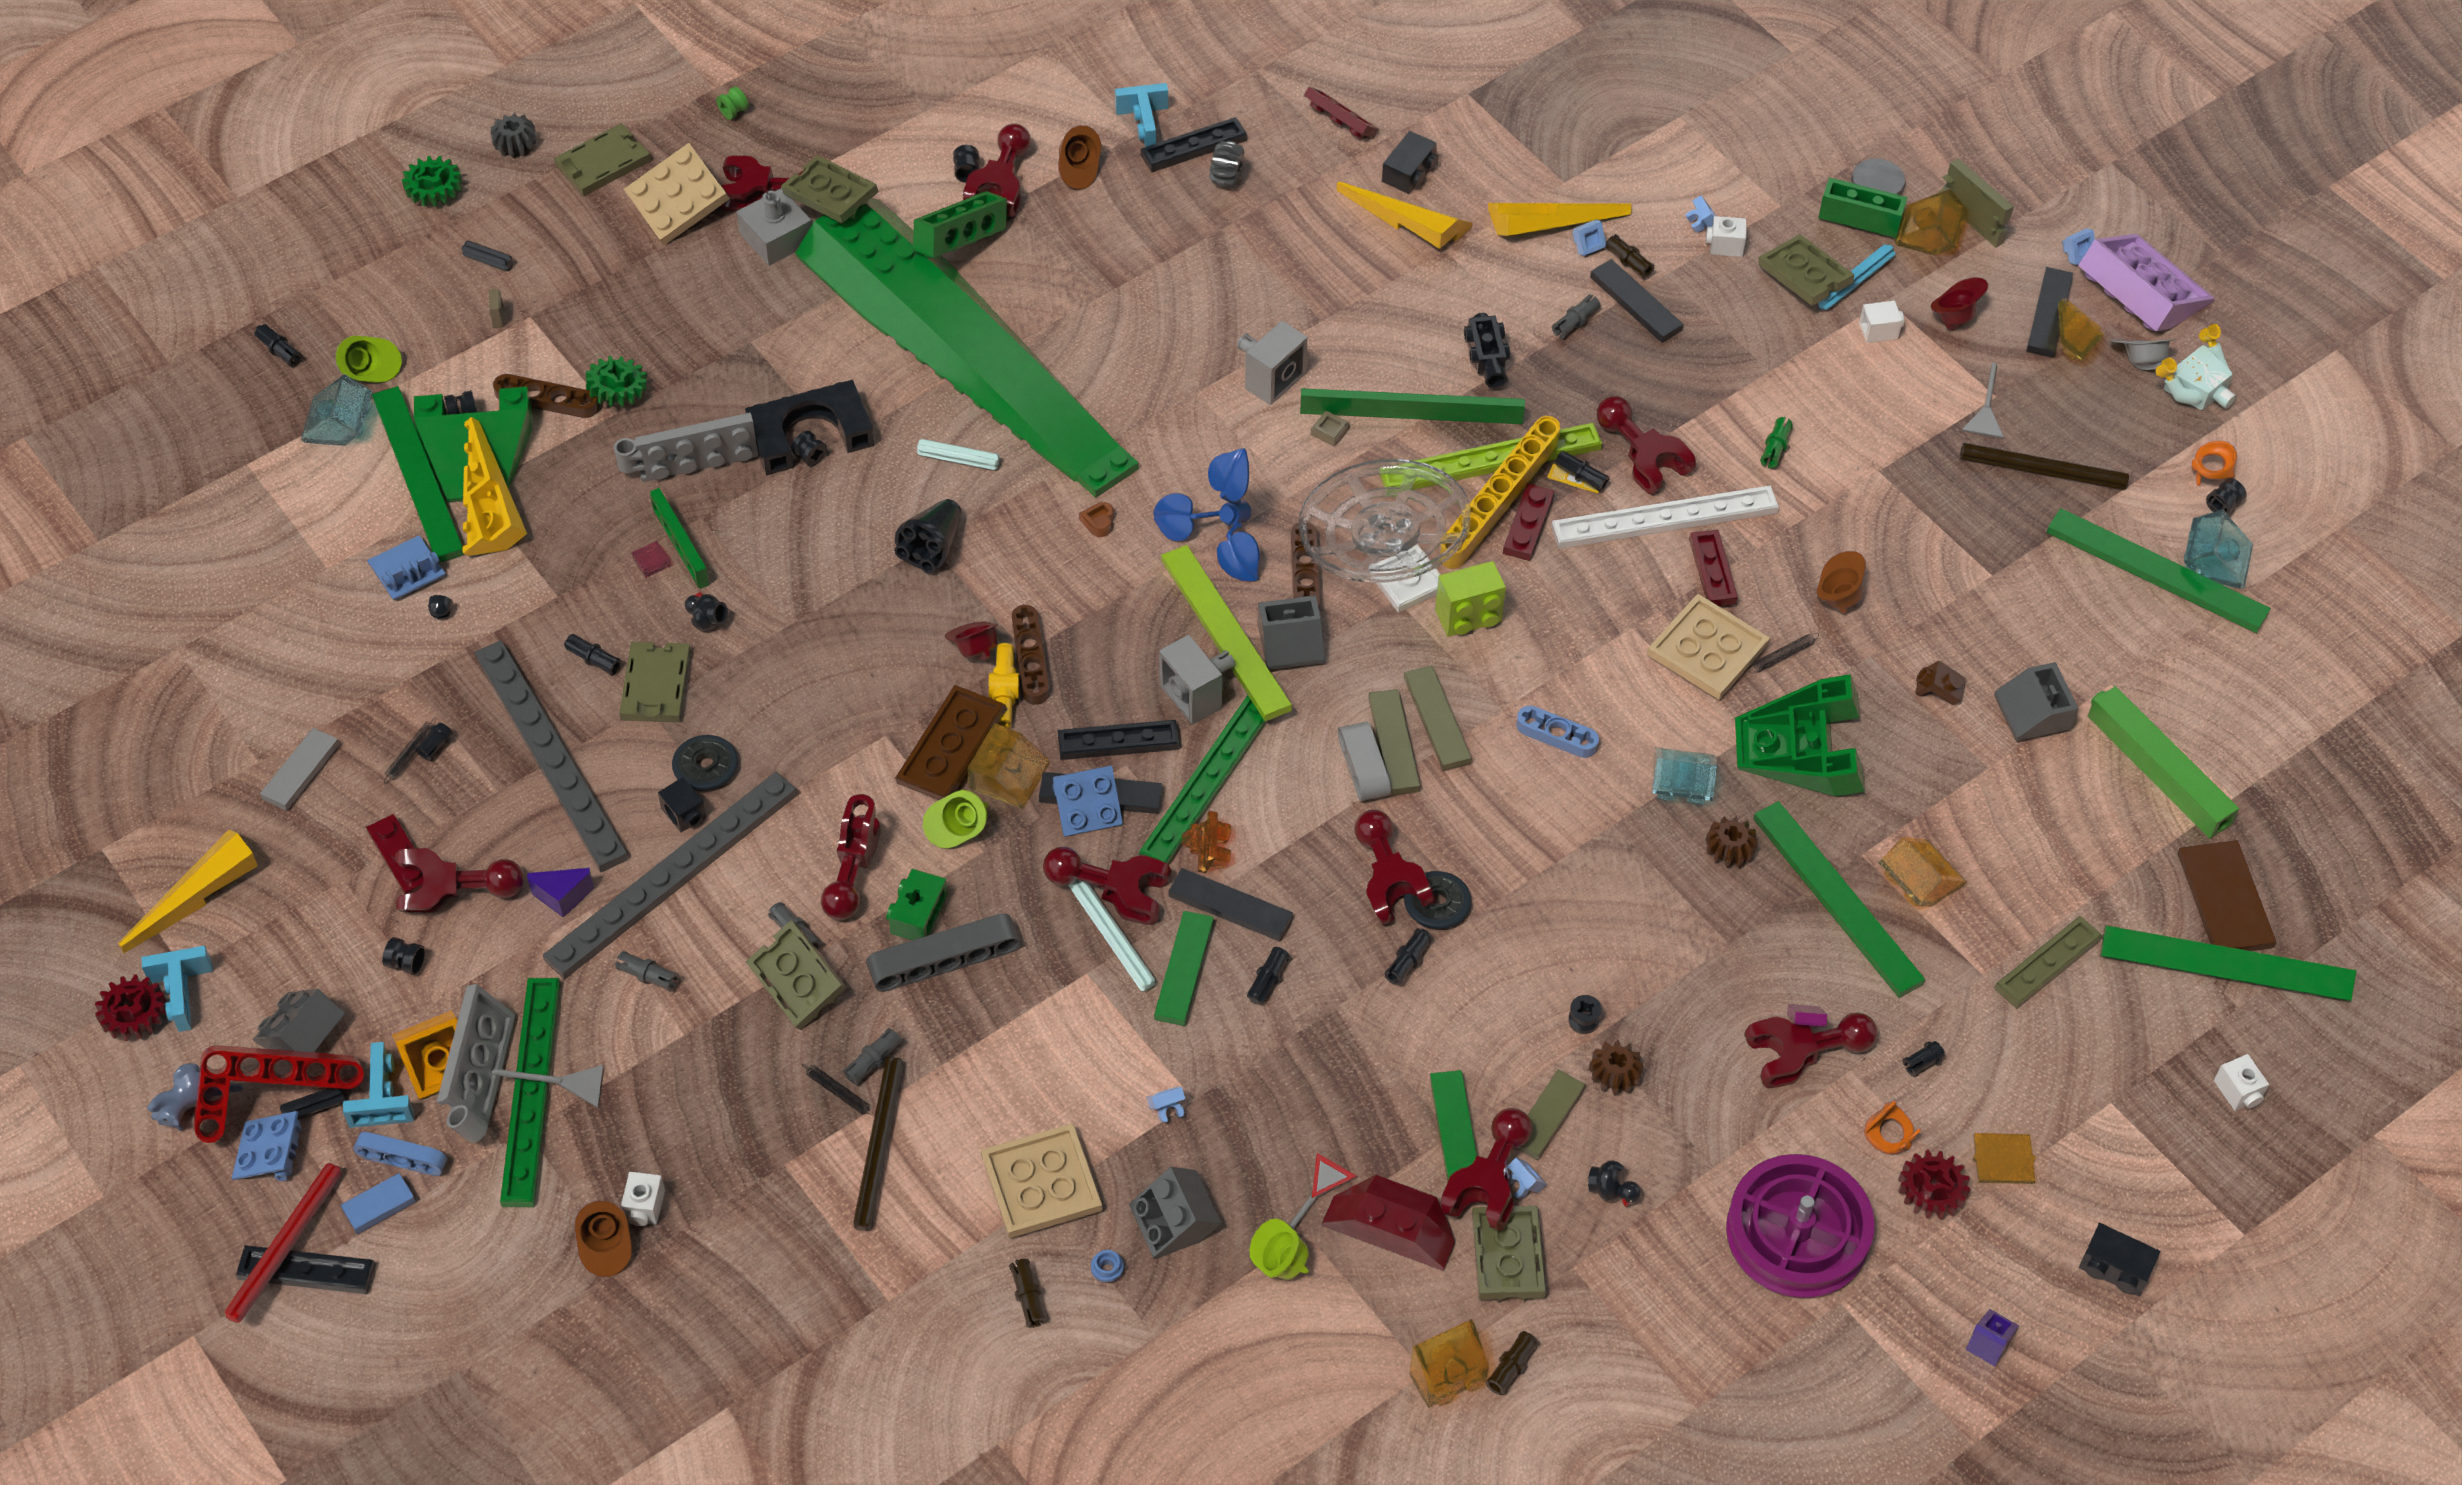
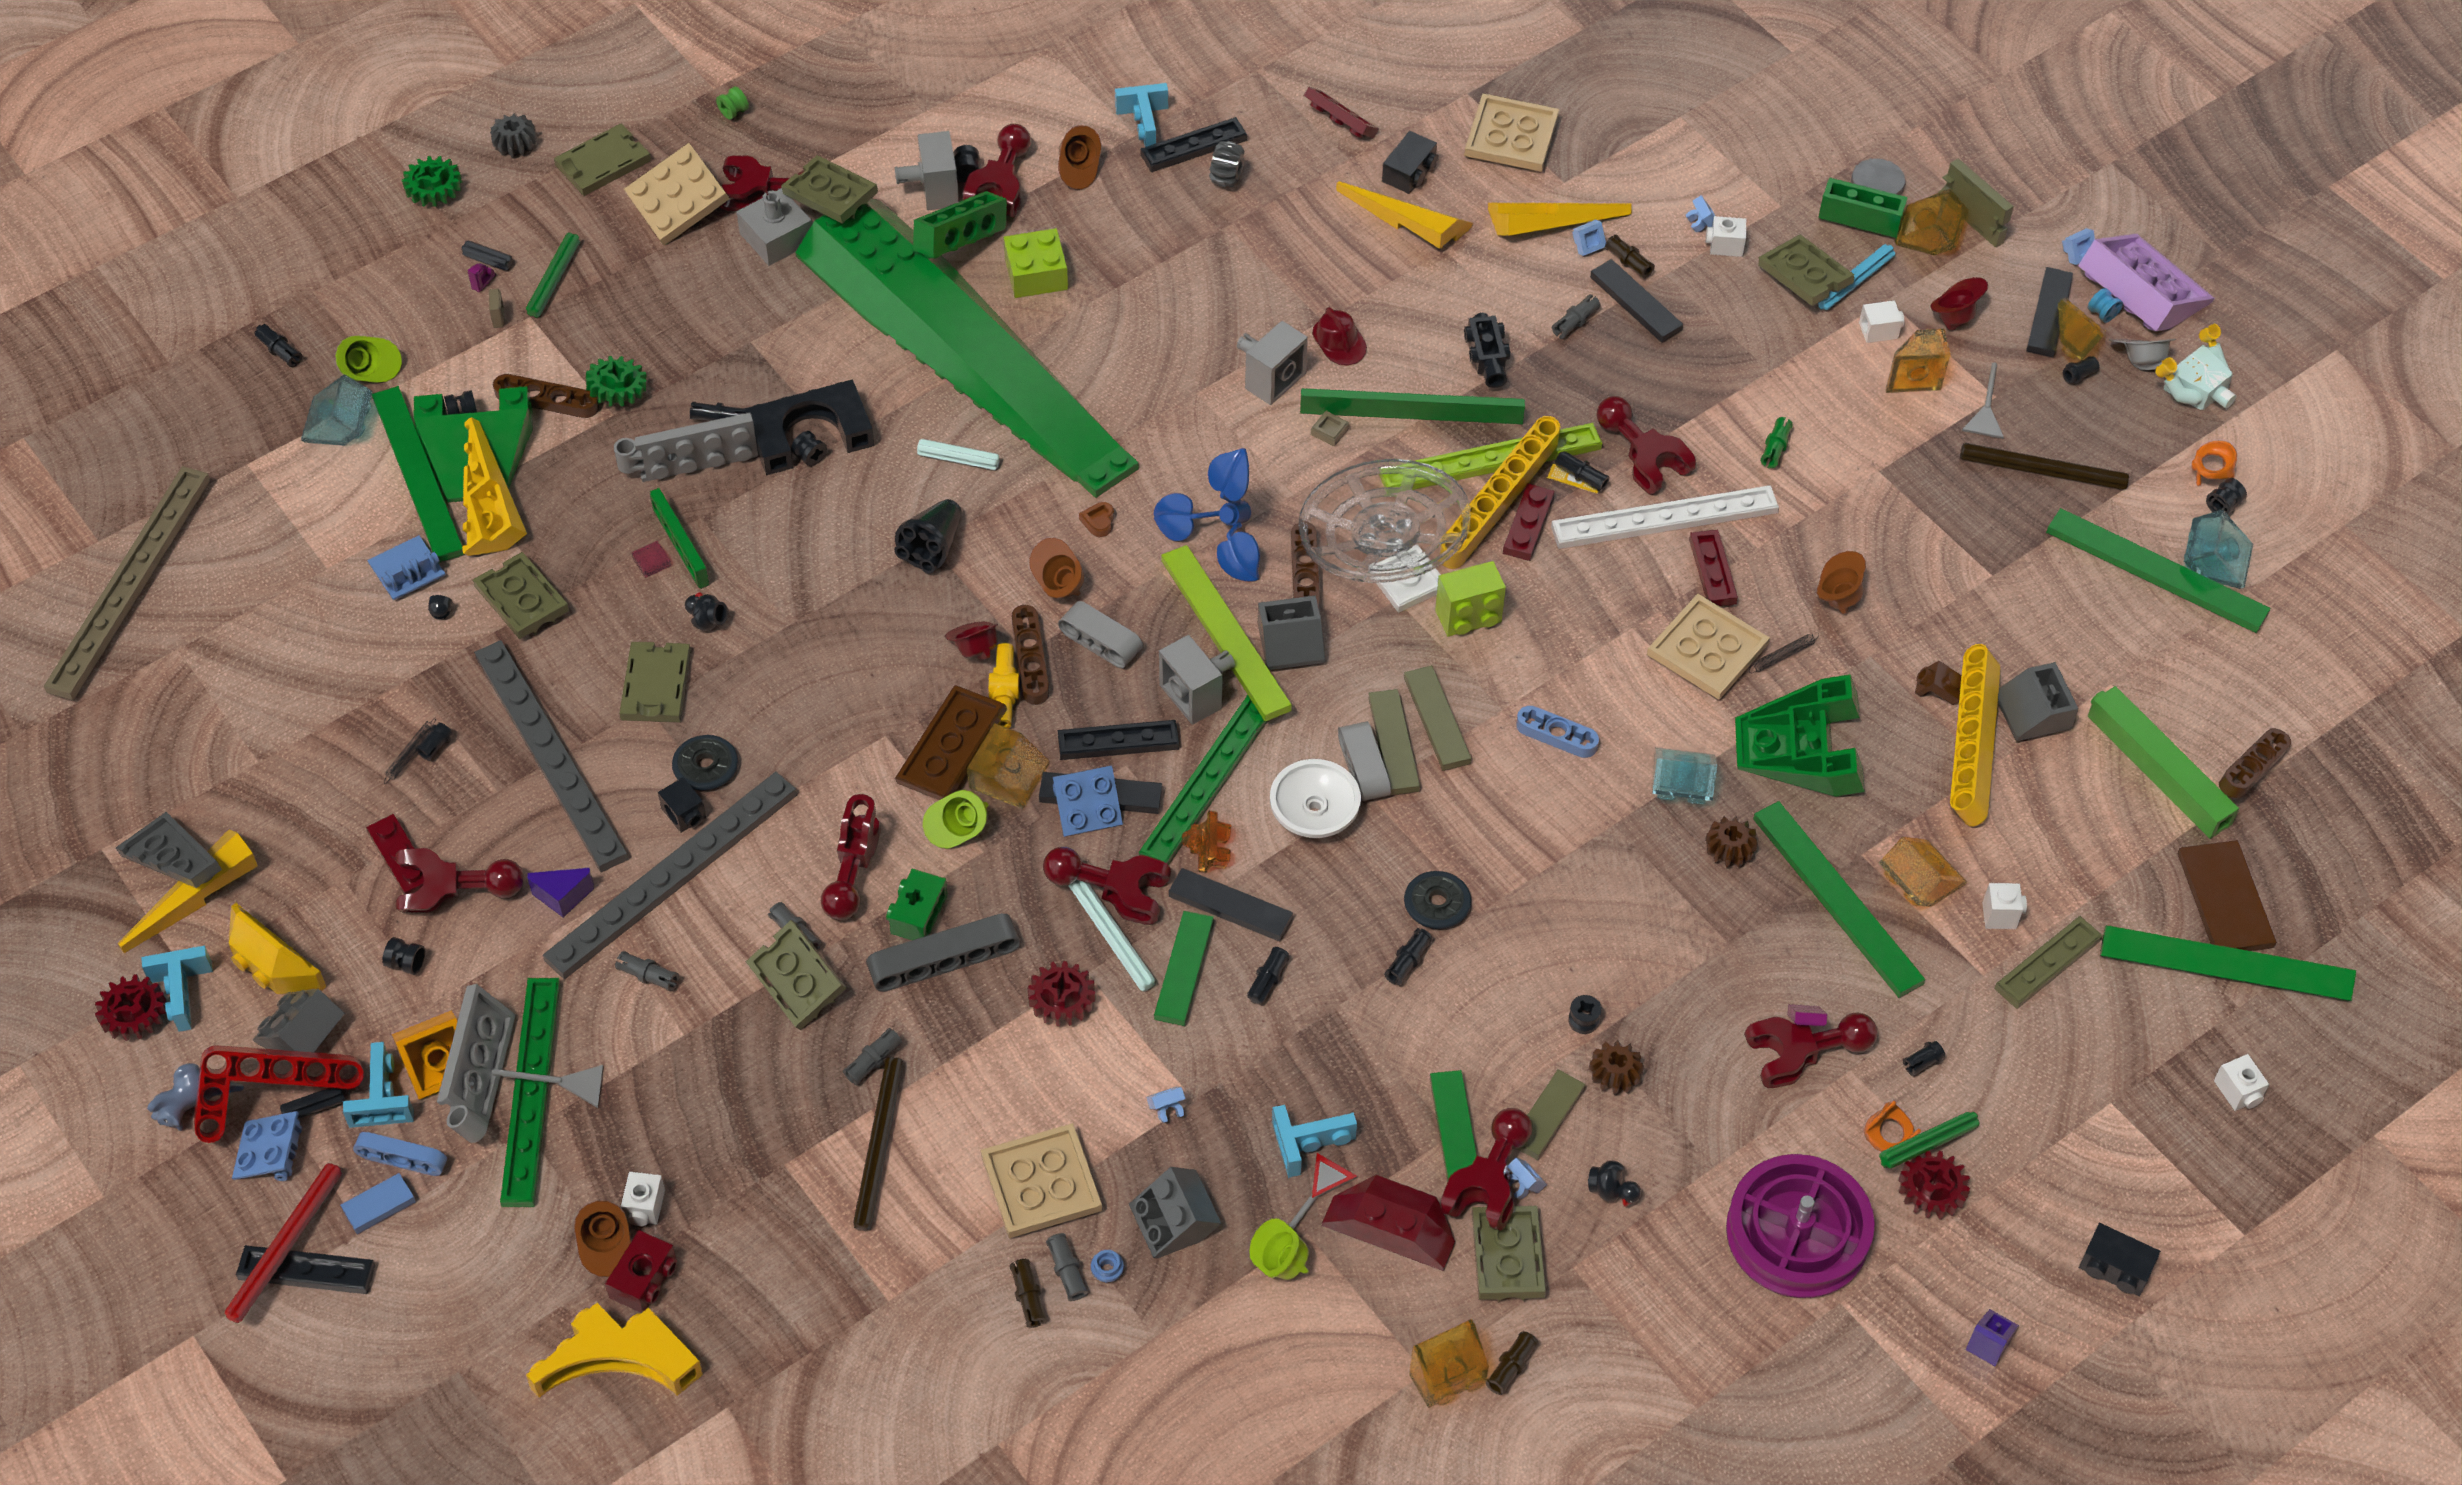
(126, 584): none -> dark tan plate
(170, 851): none -> dark grey wing
(269, 957): none -> yellow wedge
(299, 769): light grey tile -> none
(480, 276): none -> magenta tile
(521, 597): none -> olive piece
(552, 275): none -> green axle
(592, 654): black axle -> none
(601, 1345): none -> yellow arch
(642, 1254): none -> dark red brick
(713, 412): none -> black pin
(837, 1089): black piece -> none
(934, 170): none -> light grey brick
(1035, 263): none -> lime brick
(1056, 568): none -> dark orange piece
(1066, 1267): none -> dark grey pin
(1076, 997): none -> dark red gear
(1100, 634): none -> light grey beam
(1309, 1136): none -> medium azure bracket
(1319, 786): none -> white dish
(1339, 337): none -> dark red piece
(1391, 873): dark red piece -> none
(1511, 132): none -> tan plate
(1920, 363): none -> clear yellow slope
(1929, 1139): none -> green axle
(1975, 735): none -> yellow beam
(2003, 906): none -> white brick
(2004, 1158): clear yellow piece -> none
(2075, 372): none -> black pin
(2105, 305): none -> dark azure wheel
(2254, 762): none -> reddish brown beam

